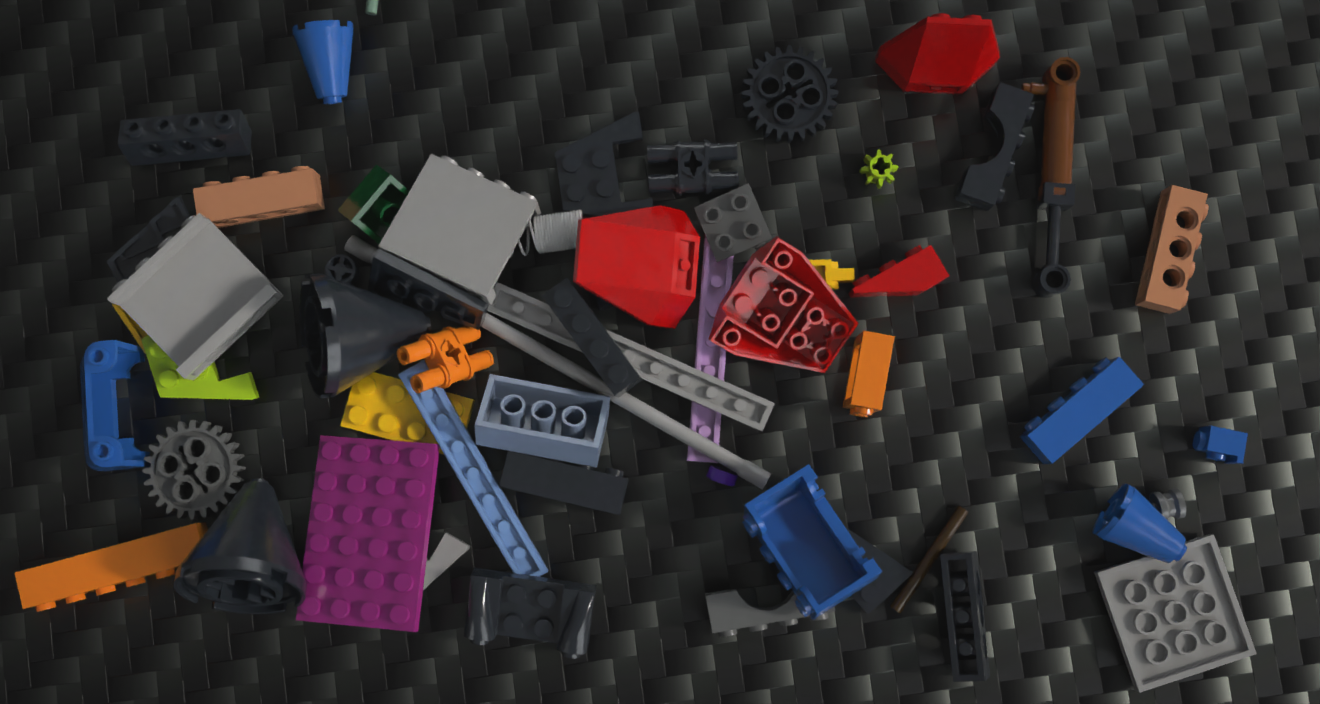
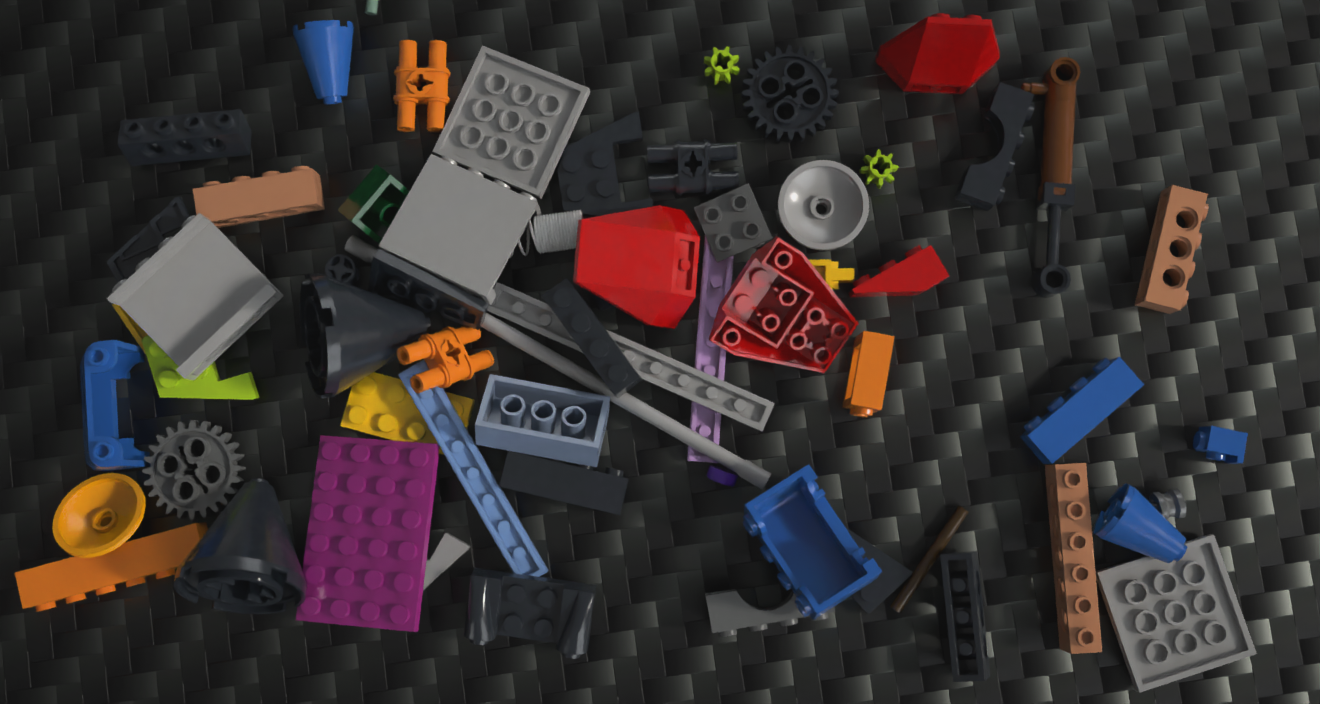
(99, 515): none -> light orange dish
(410, 77): none -> orange pin
(512, 121): none -> light grey plate
(726, 59): none -> lime gear
(827, 185): none -> light grey dish
(1073, 558): none -> nougat brick

